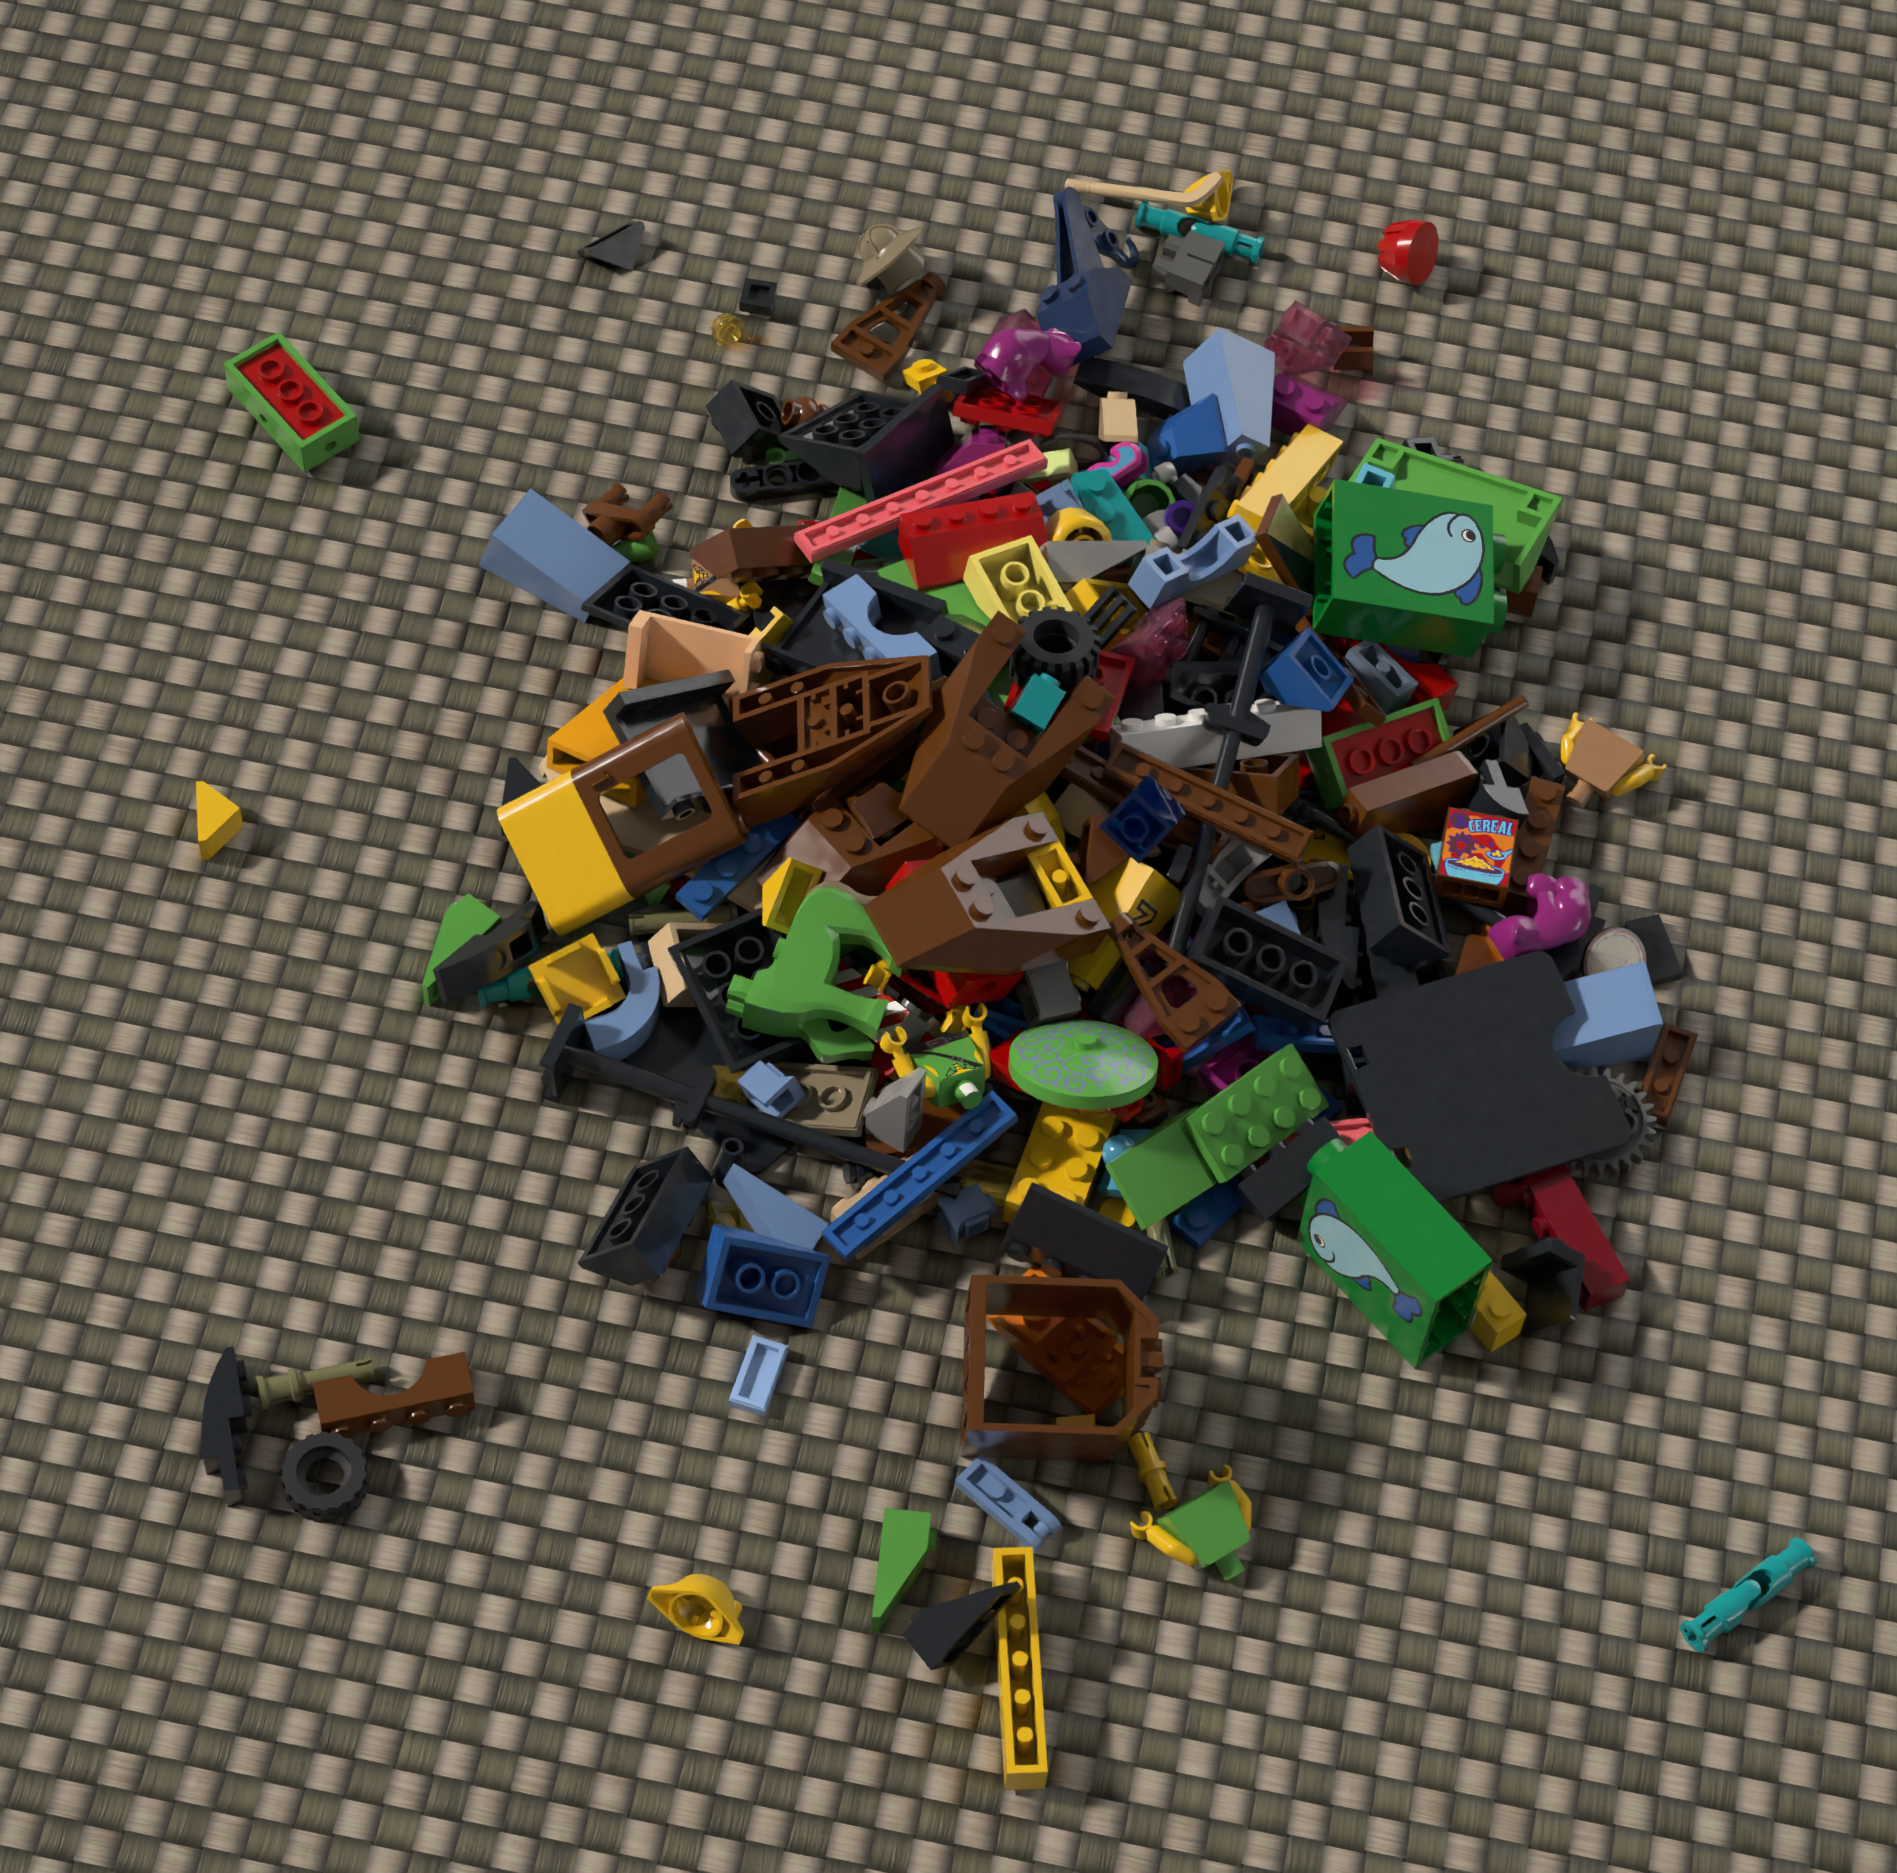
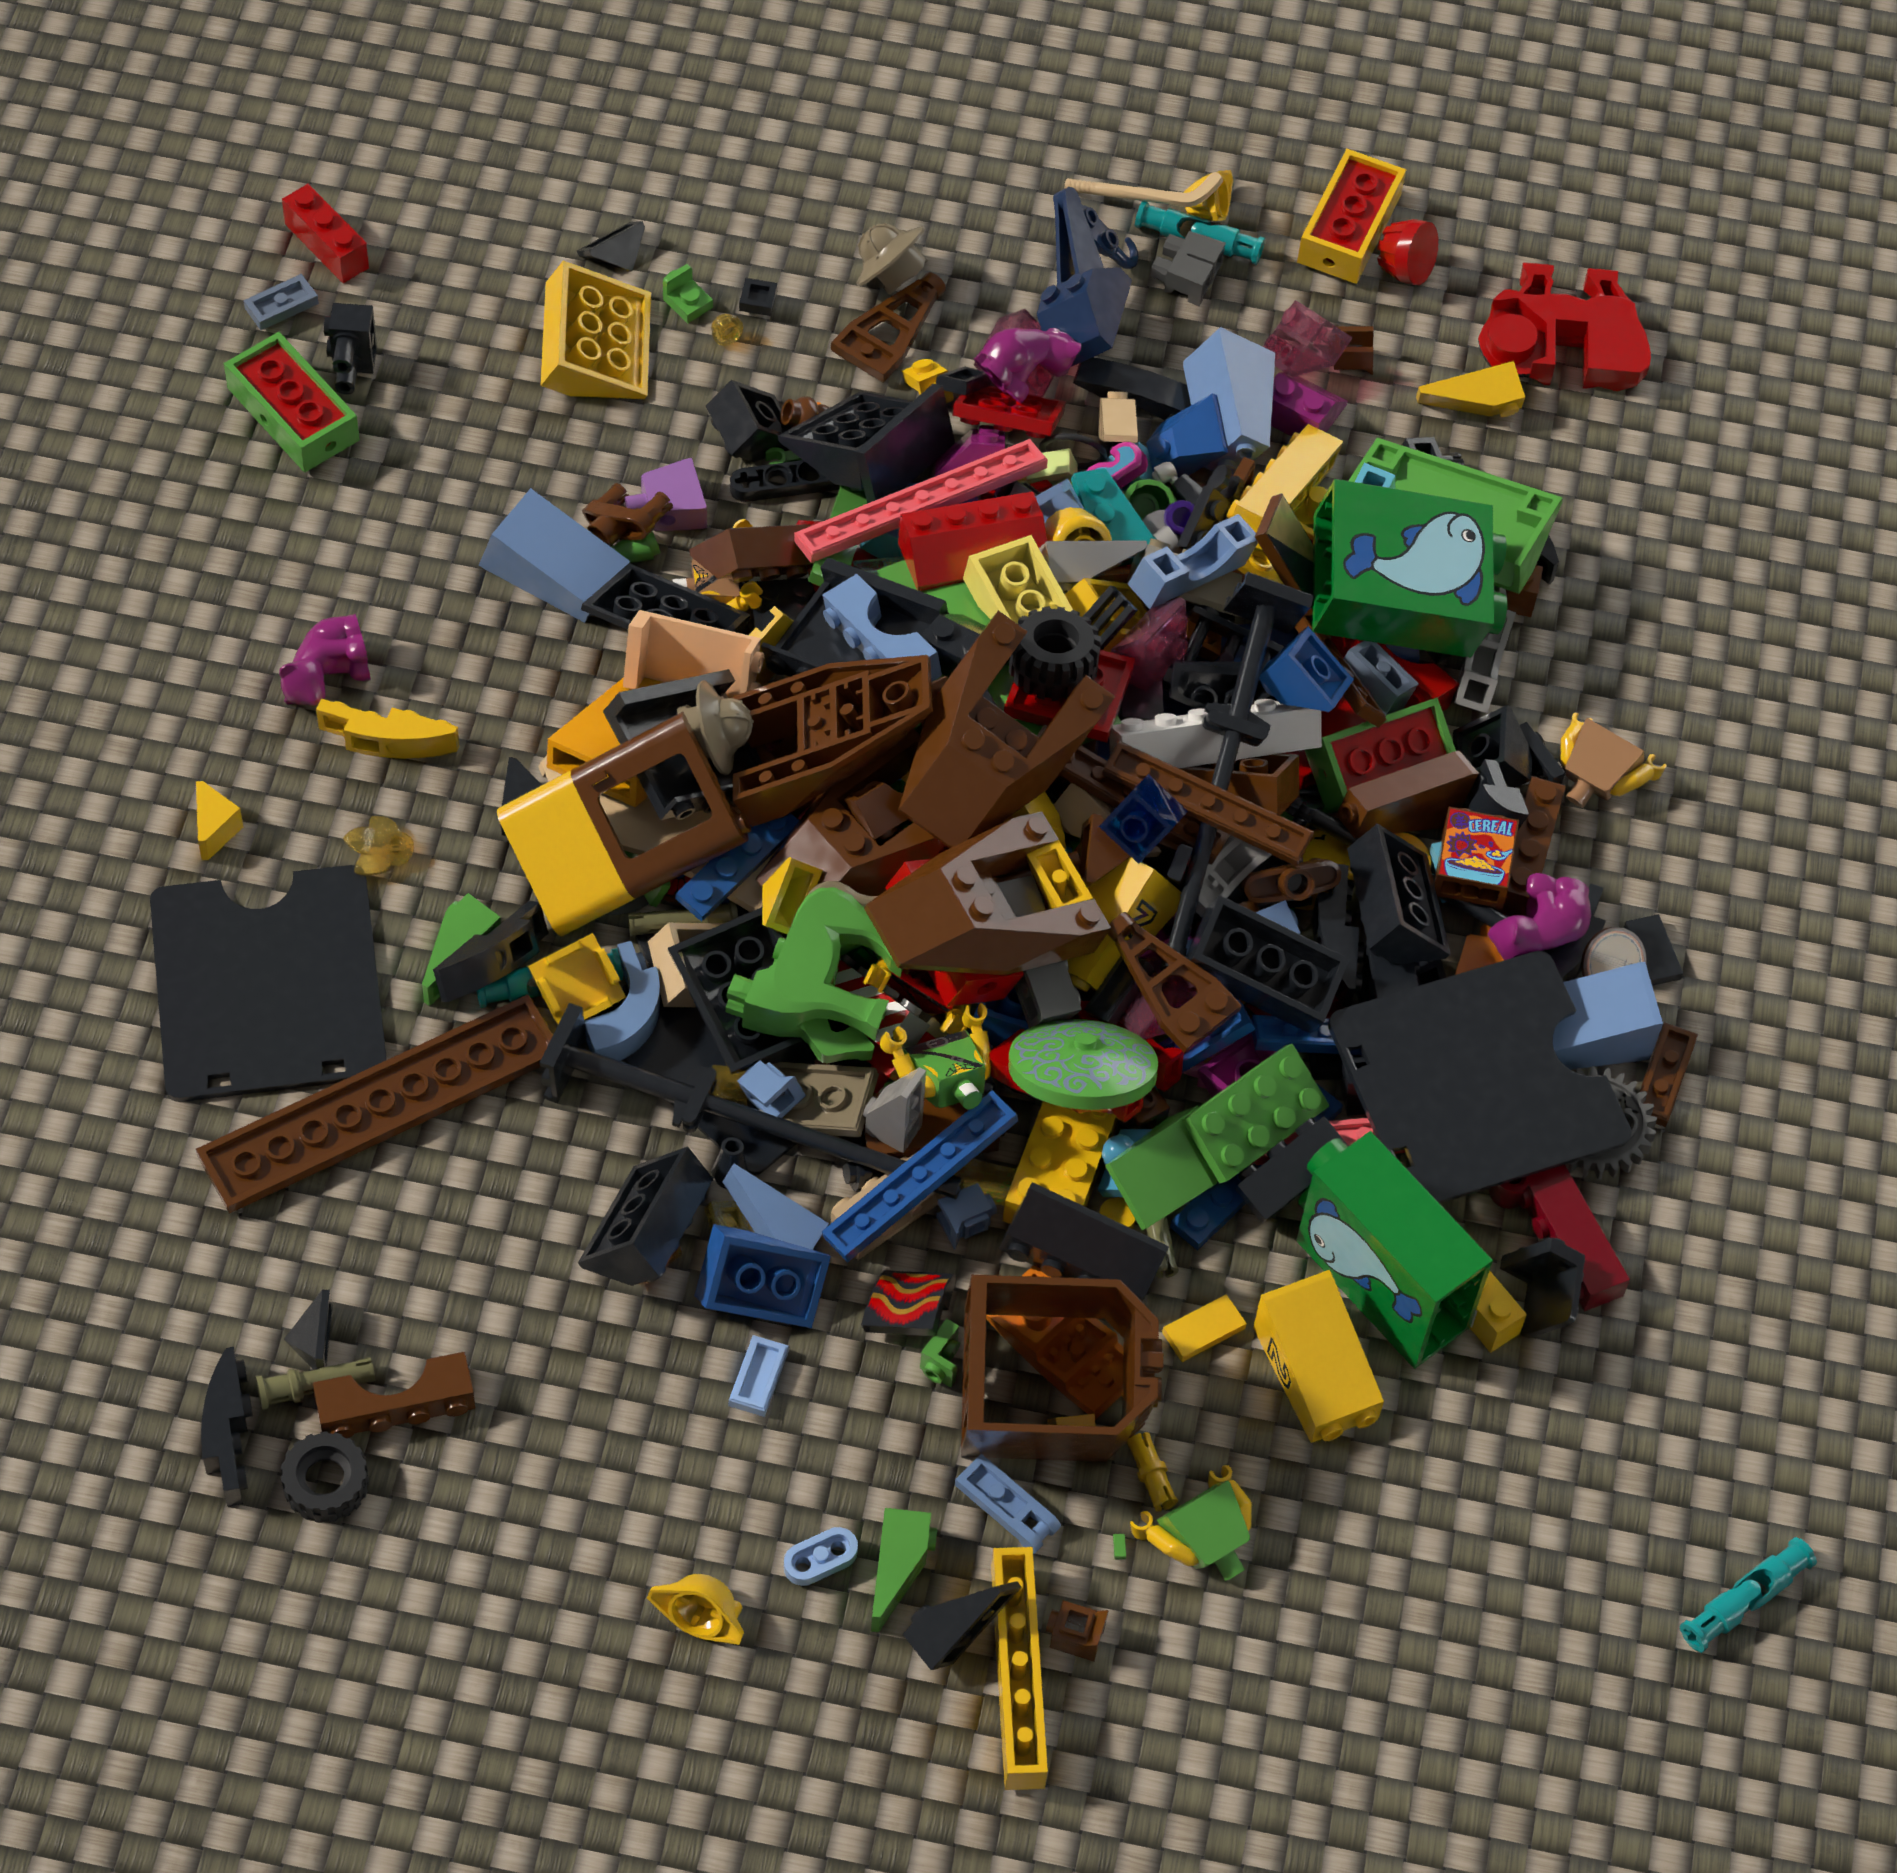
(266, 987): none -> black door
(281, 302): none -> sand blue plate
(312, 1332): none -> black slope
(325, 233): none -> red brick
(327, 649): none -> magenta animal
(350, 343): none -> black brick
(376, 845): none -> clear yellow plate
(376, 1104): none -> reddish brown plate
(398, 736): none -> yellow slope
(595, 335): none -> yellow slope
(684, 491): none -> medium lavender torso
(685, 294): none -> bright green bracket
(718, 725): none -> dark tan helmet
(818, 1555): none -> light blue plate
(908, 1302): none -> slope
(938, 1354): none -> bright green bracket
(1036, 702): teal slope -> none
(1076, 1630): none -> reddish brown window
(1119, 1546): none -> bright green piece
(1204, 1328): none -> yellow tile
(1318, 1357): none -> yellow slope
(1351, 216): none -> brick
(1475, 730): reddish brown bar -> none
(1480, 392): none -> yellow slope
(1480, 672): none -> light grey arch
(1532, 321): none -> red animal

